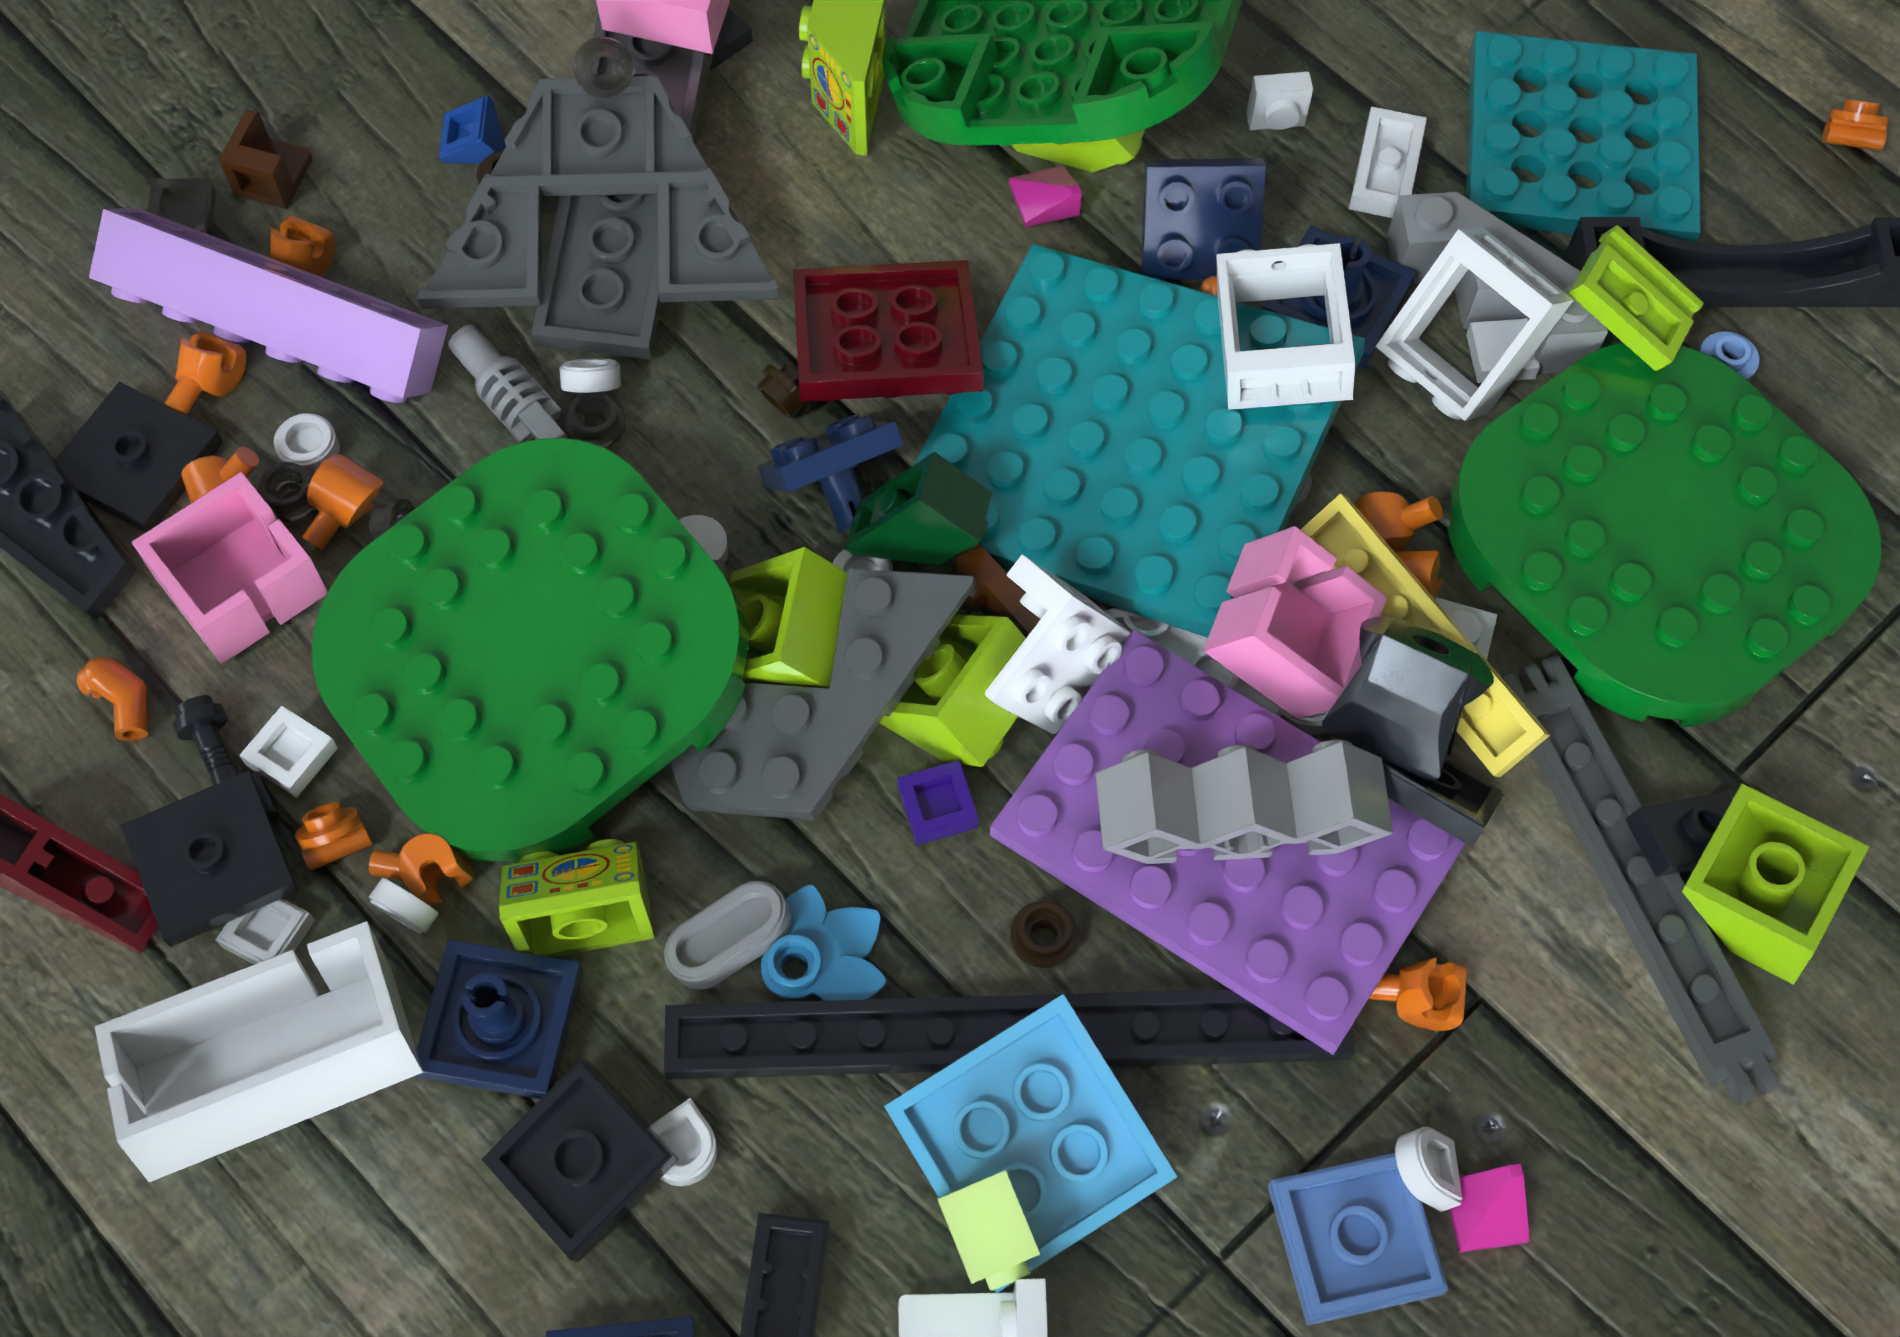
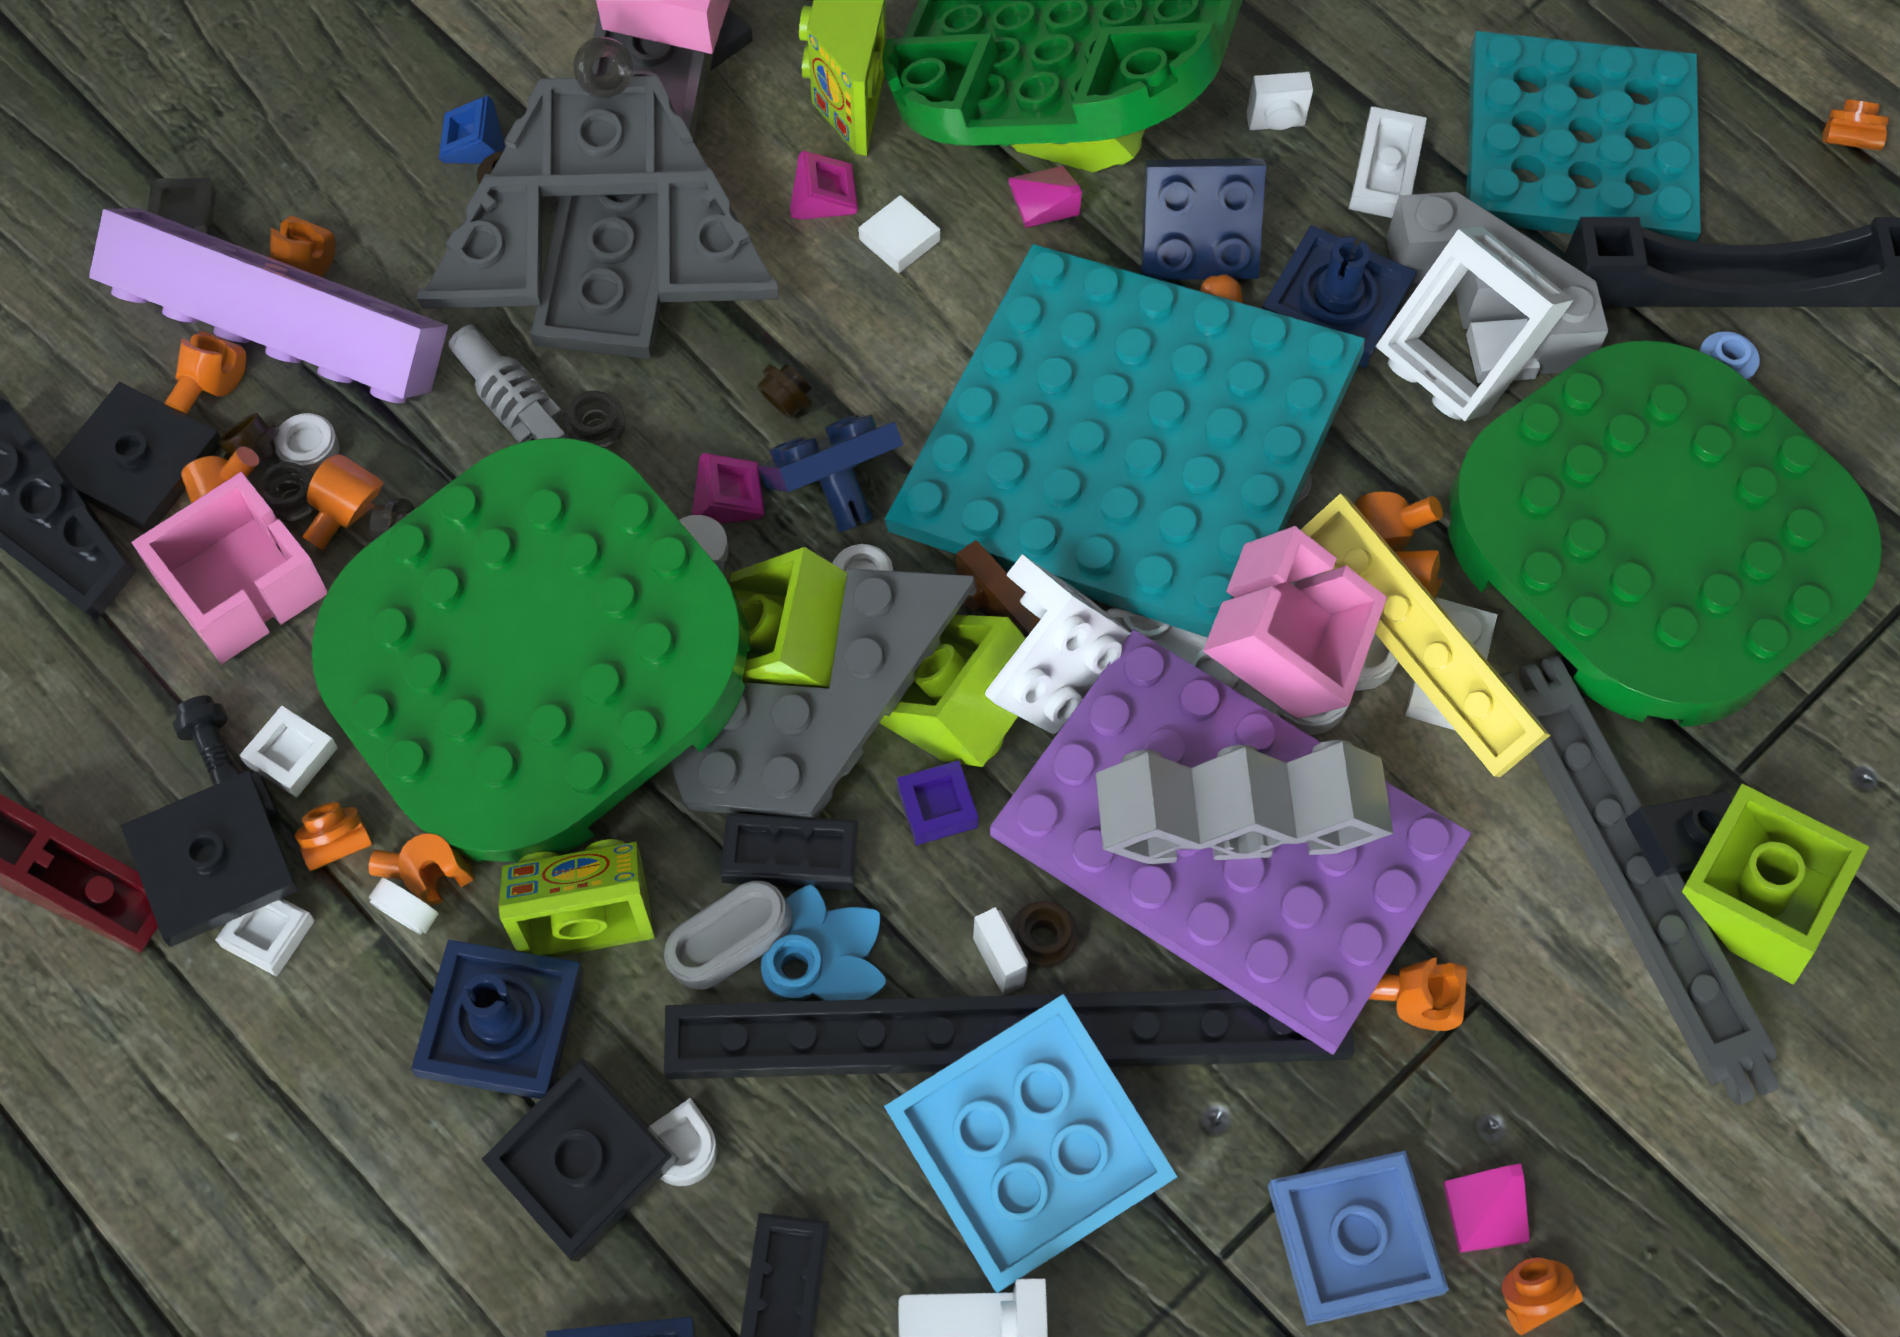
(121, 687): orange arm -> none
(250, 433): none -> dark brown plate
(254, 1053): white piece -> none
(262, 166): reddish brown panel -> none
(590, 375): white tile -> none
(728, 489): none -> dark pink slope
(790, 851): none -> black plate
(822, 188): none -> dark pink slope
(886, 331): dark red plate -> none
(899, 234): none -> white tile
(921, 515): dark green slope -> none
(990, 1230): yellowish green brick -> none
(1000, 950): none -> white tile
(1288, 373): white window -> none
(1407, 695): black piece -> none
(1429, 1167): white tile -> none
(1453, 802): black tile -> none
(1538, 1292): none -> orange plate
(1636, 298): lime plate -> none

